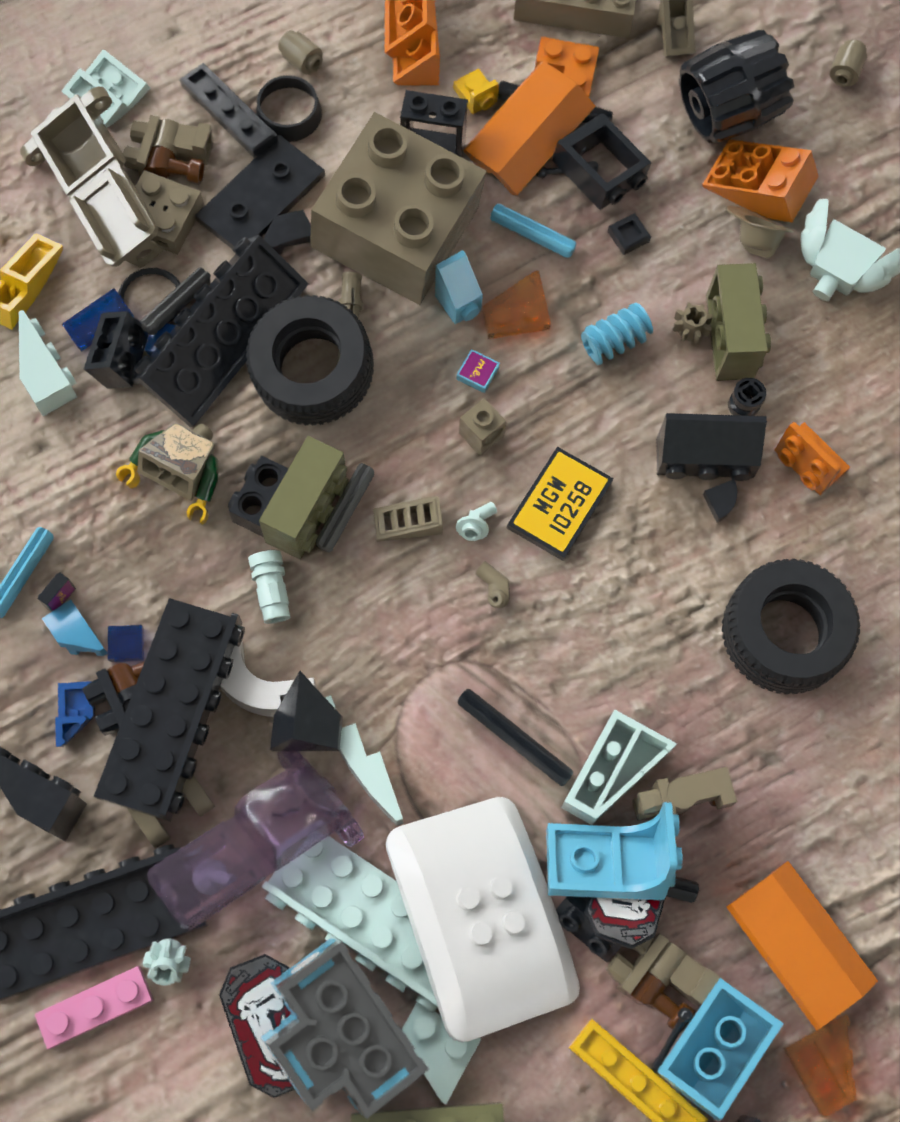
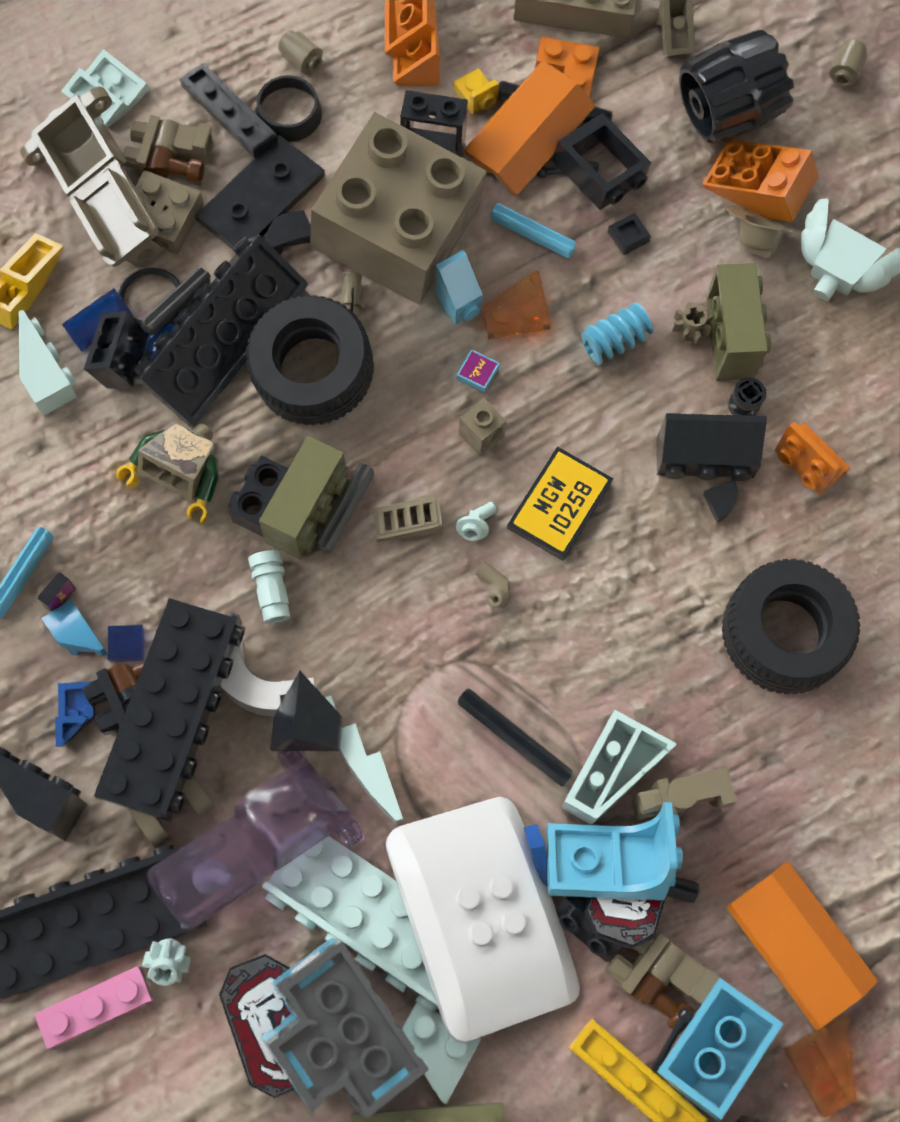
(537, 851): none -> blue slope

